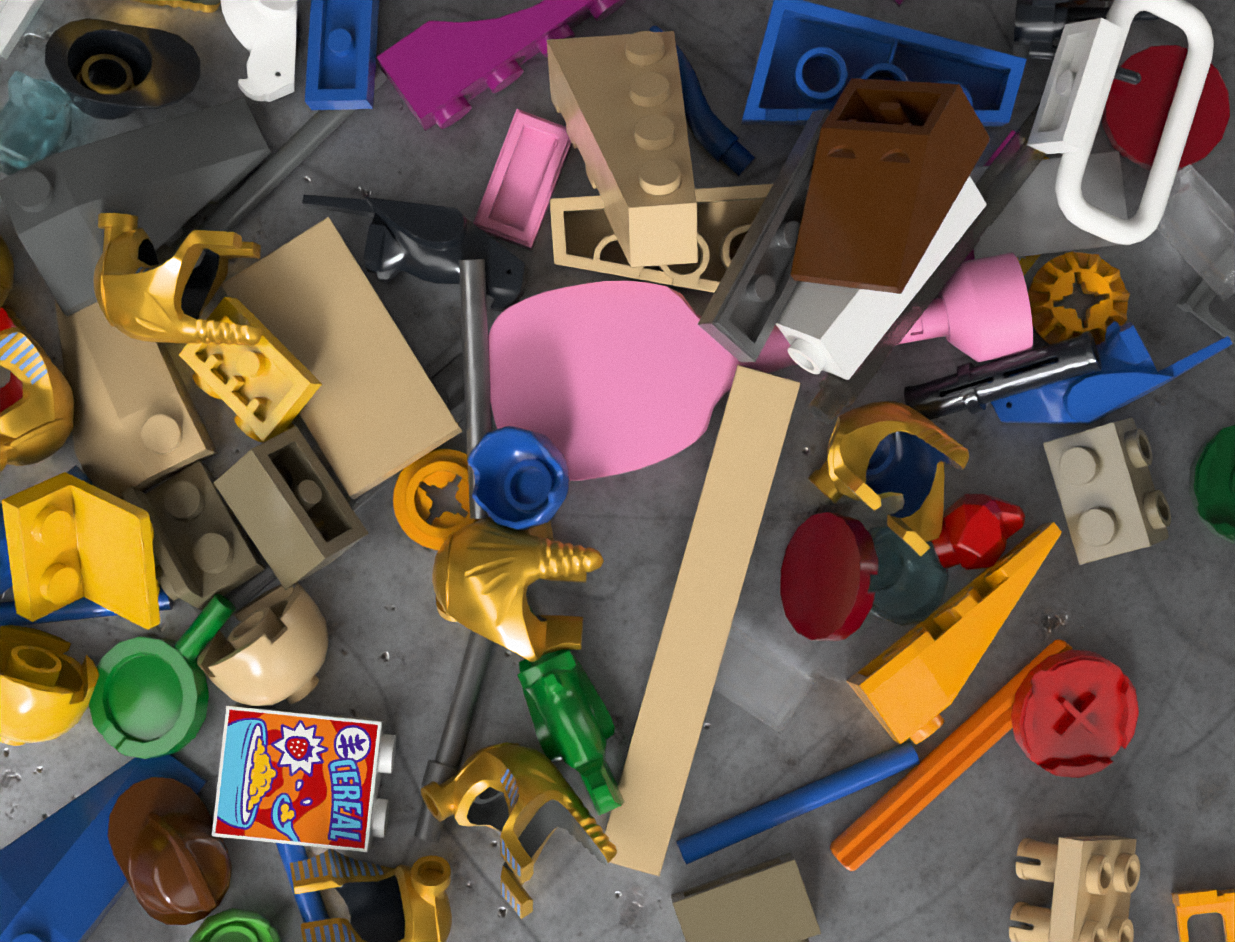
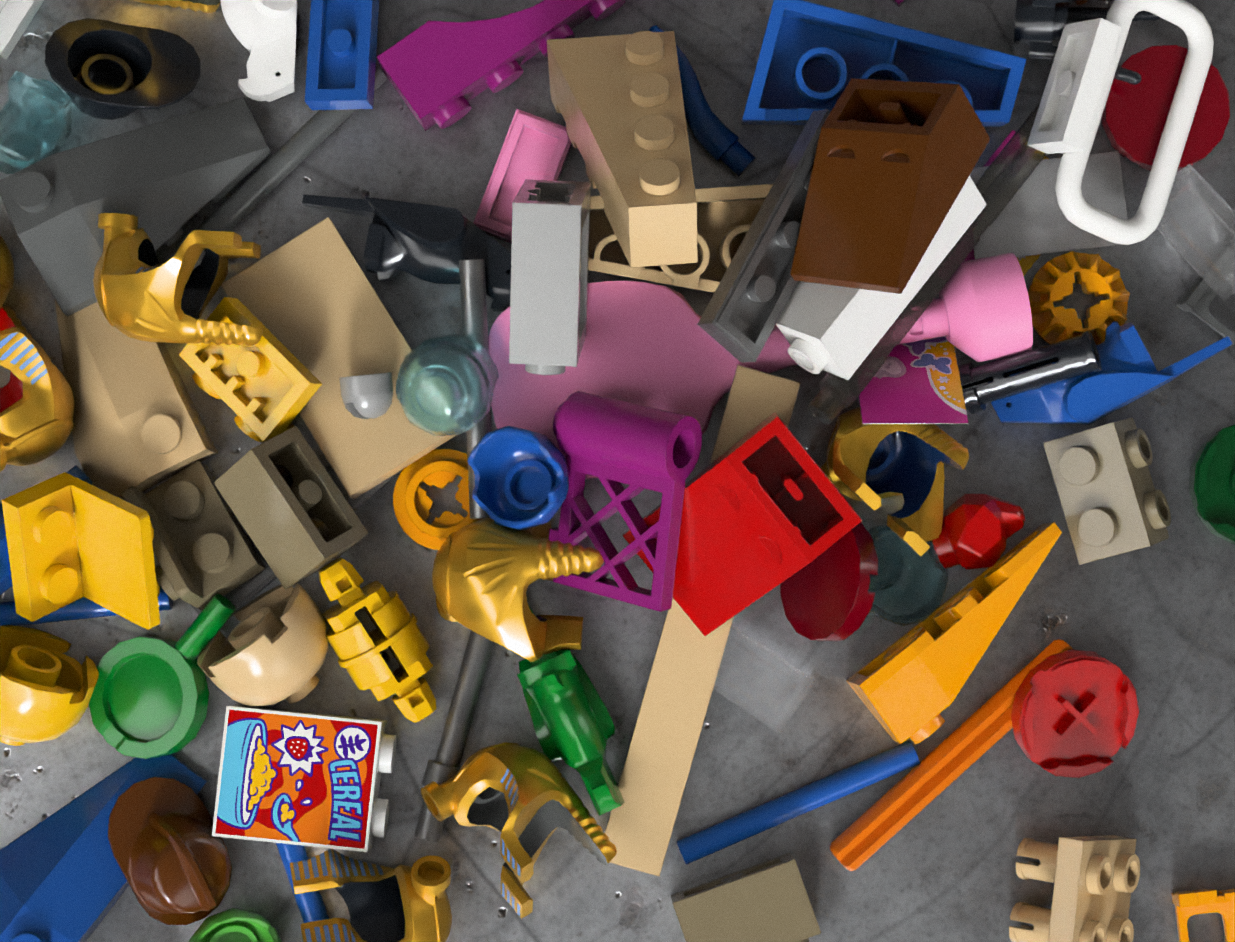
(361, 650): none -> yellow piece
(367, 394): none -> light grey hinge
(446, 384): none -> clear light blue hair
(549, 275): none -> light grey window
(634, 448): none -> magenta piece
(752, 524): none -> red slope
(916, 386): none -> sticker

